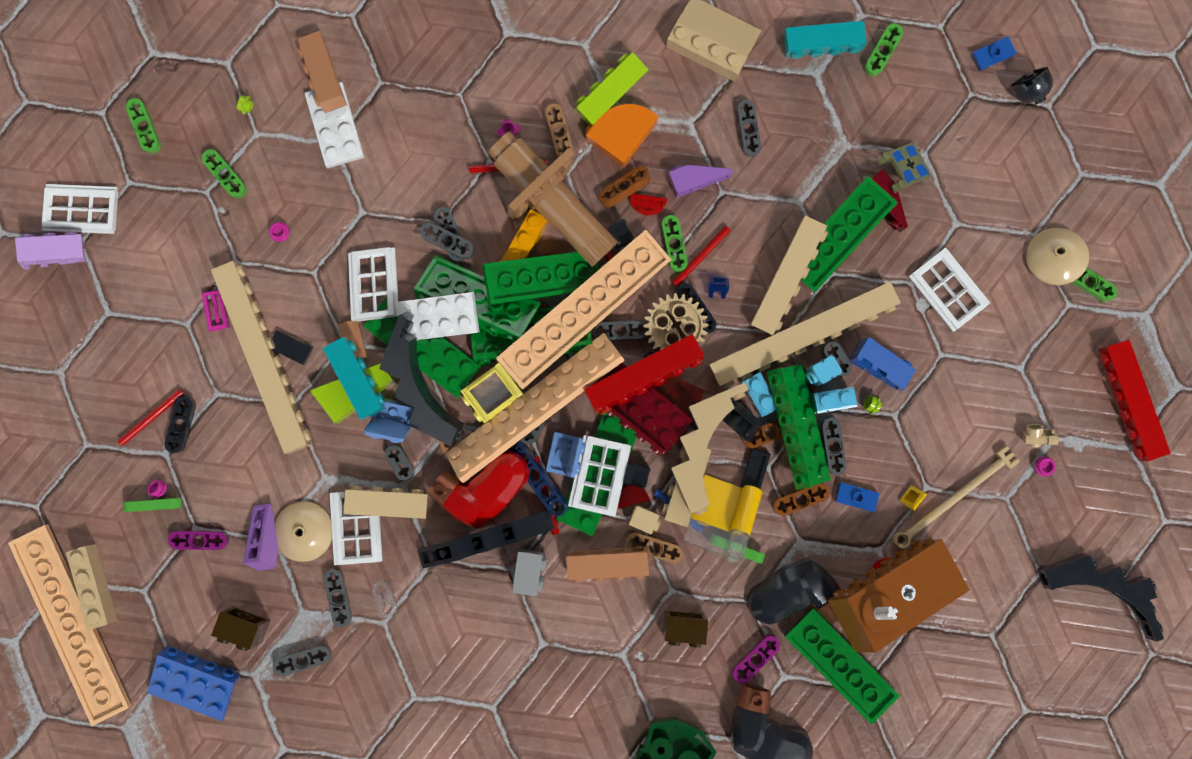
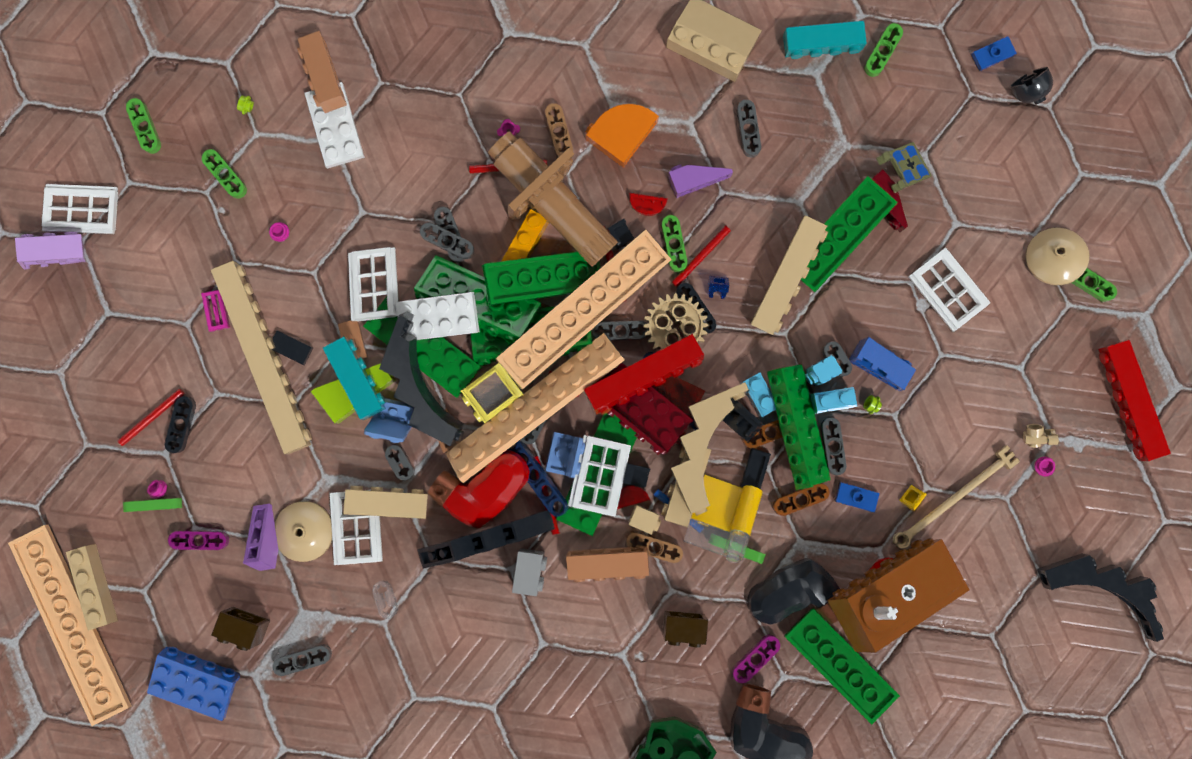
(343, 590): dark grey beam -> none
(609, 190): dark orange beam -> none
(611, 89): lime brick -> none
(804, 334): tan brick -> none

